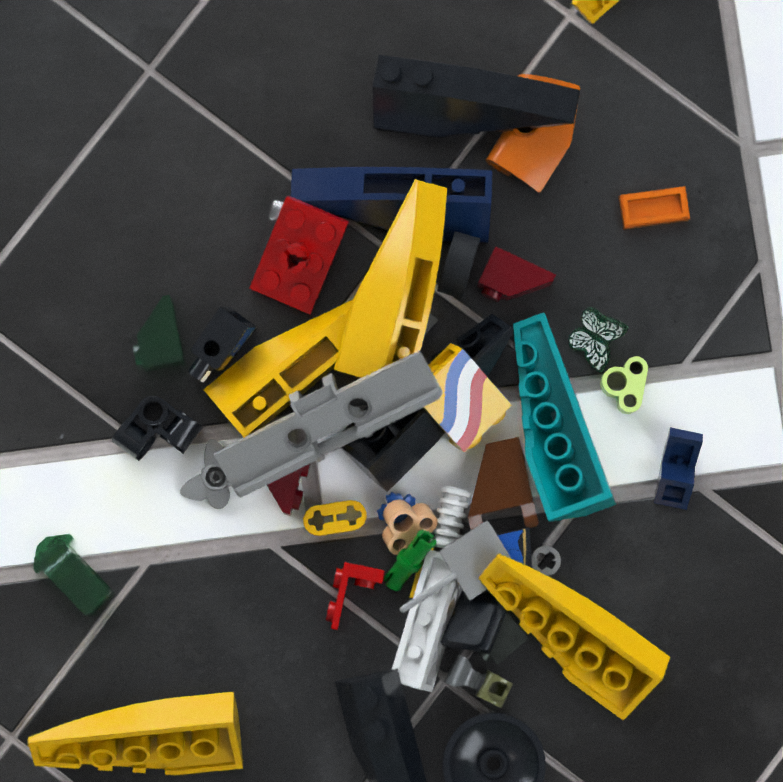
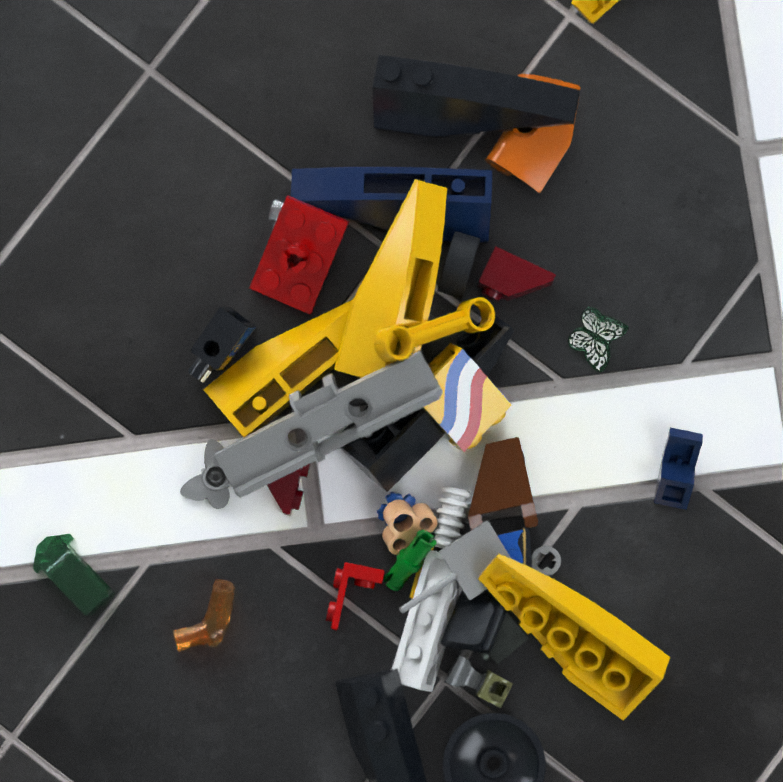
(139, 433): black piece -> none
(160, 339): clear green slope -> none
(164, 734): yellow wedge -> none
(216, 619): none -> clear orange arm
(334, 509): yellow beam -> none
(434, 329): none -> yellow piece
(555, 429): teal wedge -> none
(633, 386): yellowish green piece -> none
(654, 207): orange tile -> none

